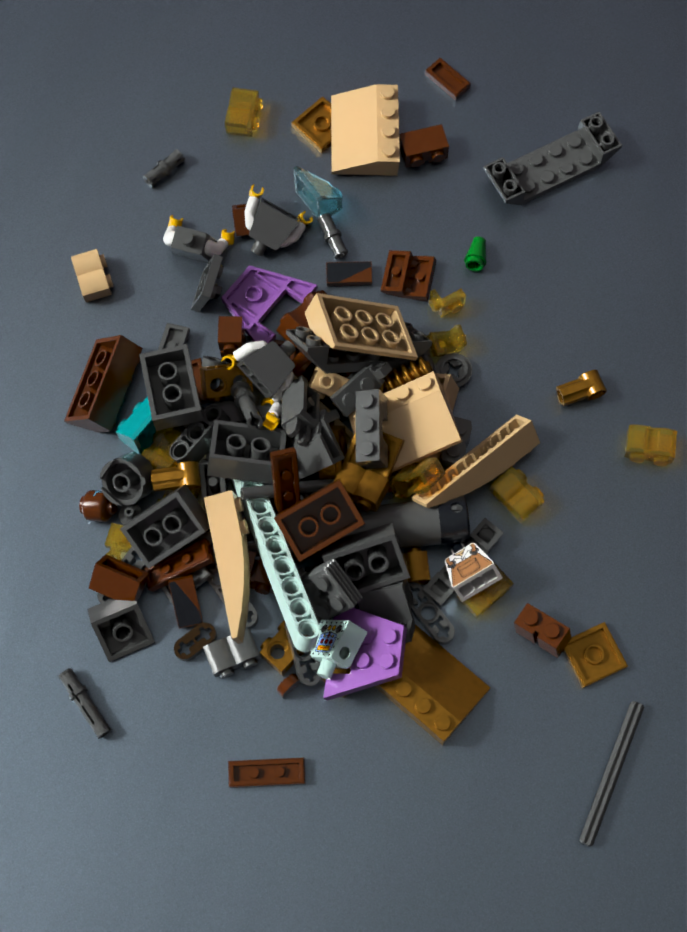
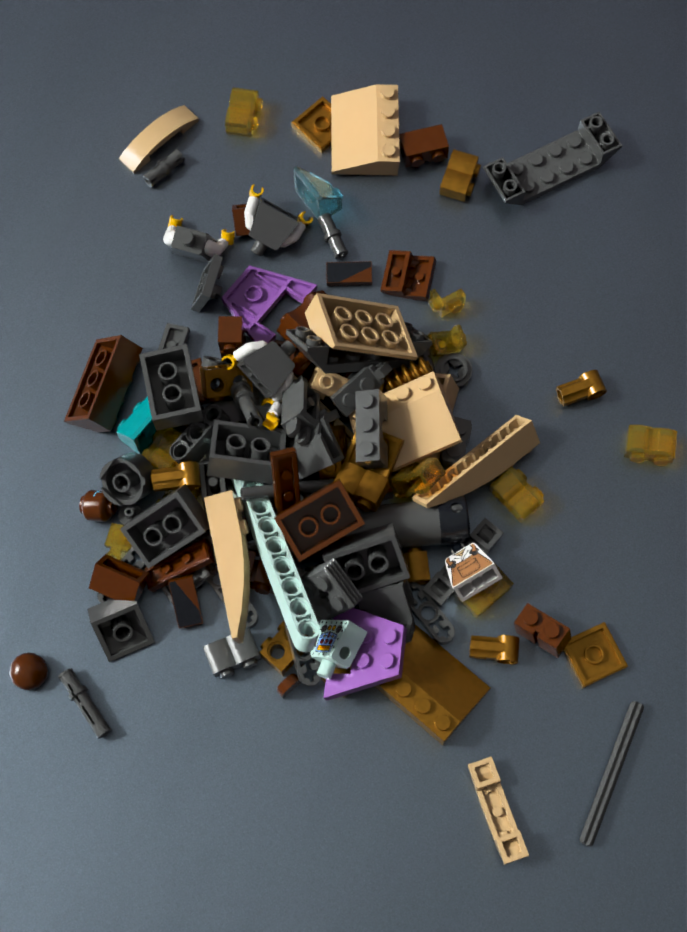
(28, 671): none -> reddish brown hair
(91, 275): tan brick -> none
(155, 135): none -> tan slope
(191, 637): dark brown beam -> none
(266, 772): reddish brown tile -> none
(447, 79): reddish brown tile -> none
(459, 175): none -> pearl gold brick
(476, 255): green cone -> none
(497, 811): none -> tan slope
(500, 648): none -> pearl gold piece

